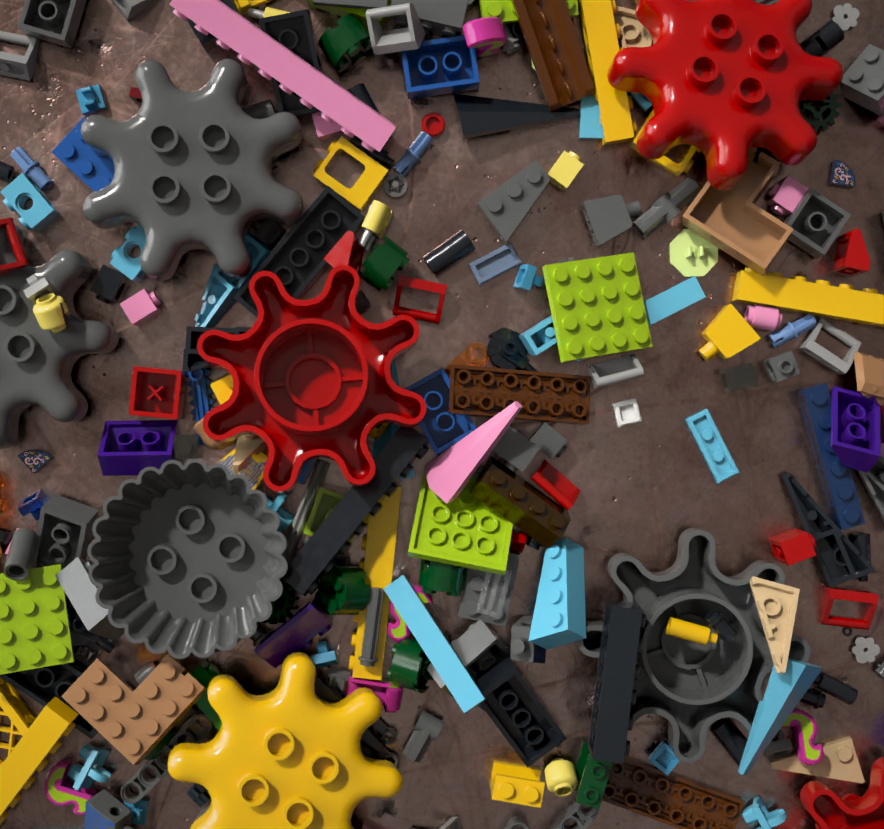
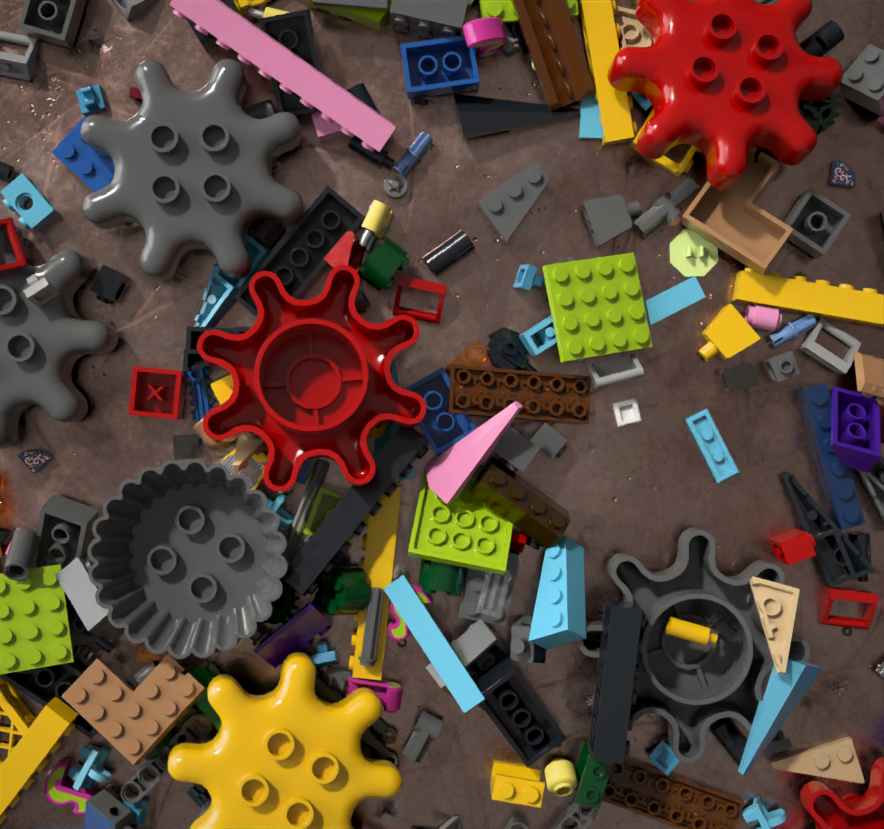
(31, 168): medium blue axle -> none
(32, 504): clear blue tile -> none
(52, 312): light yellow head -> none
(122, 256): medium azure brick -> none
(135, 445): dark purple slope -> none
(141, 306): bright pink brick -> none
(346, 42): dark green brick -> none
(365, 186): yellow window -> none
(397, 39): light grey tile -> none
(409, 666): dark green brick -> none
(433, 124): red tile -> none
(495, 263): sand blue tile -> none
(555, 484): red tile -> none
(565, 170): light yellow brick -> none
(785, 196): bright pink brick -> none
(805, 733): animal -> none
(814, 698): black pin -> none
(836, 688): black cylinder -> none
(850, 13): light grey plant -> none
(851, 254): red tile -> none
(870, 652): light grey plant -> none

